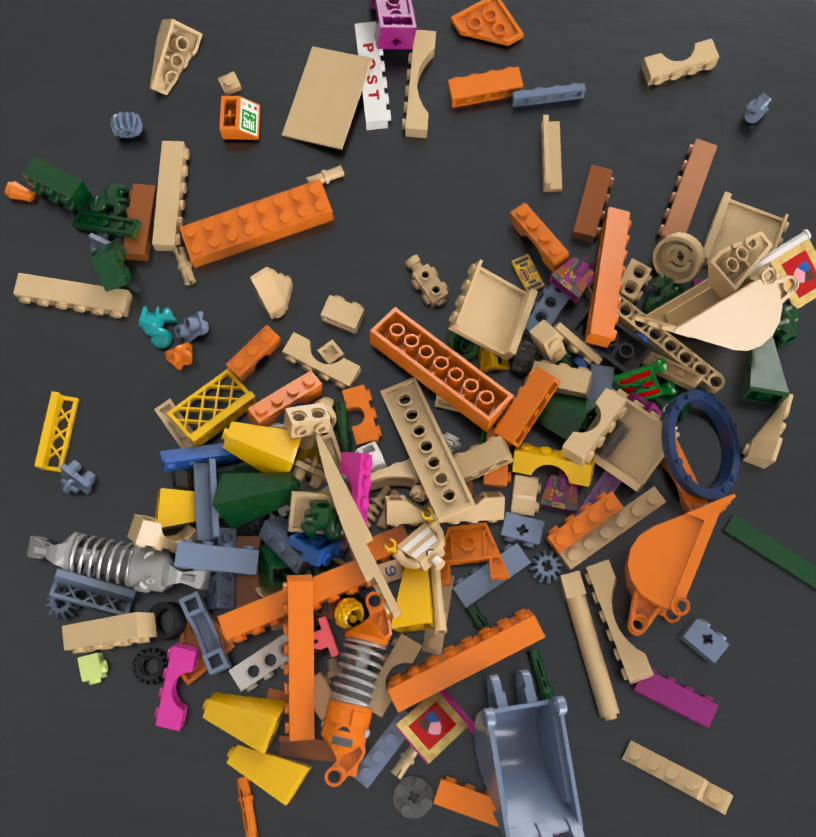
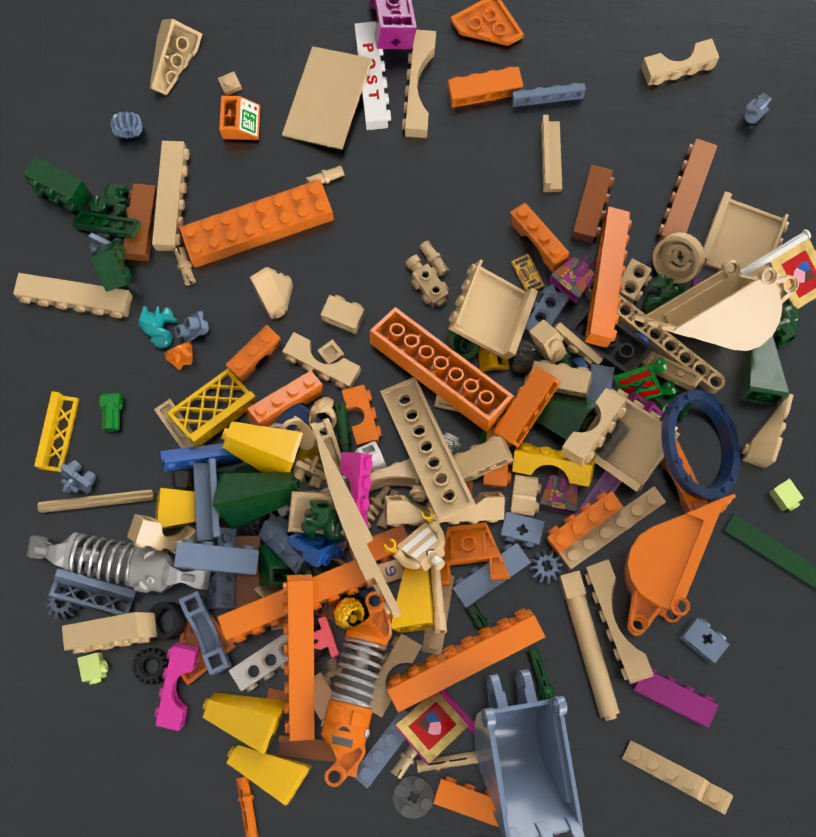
(19, 192): orange cone -> none
(95, 501): none -> tan axle
(111, 405): none -> green piece
(307, 420): tan brick -> none
(434, 258): none -> tan pin
(471, 758): none -> tan pin
(736, 262): tan wedge -> none
(786, 495): none -> yellowish green brick

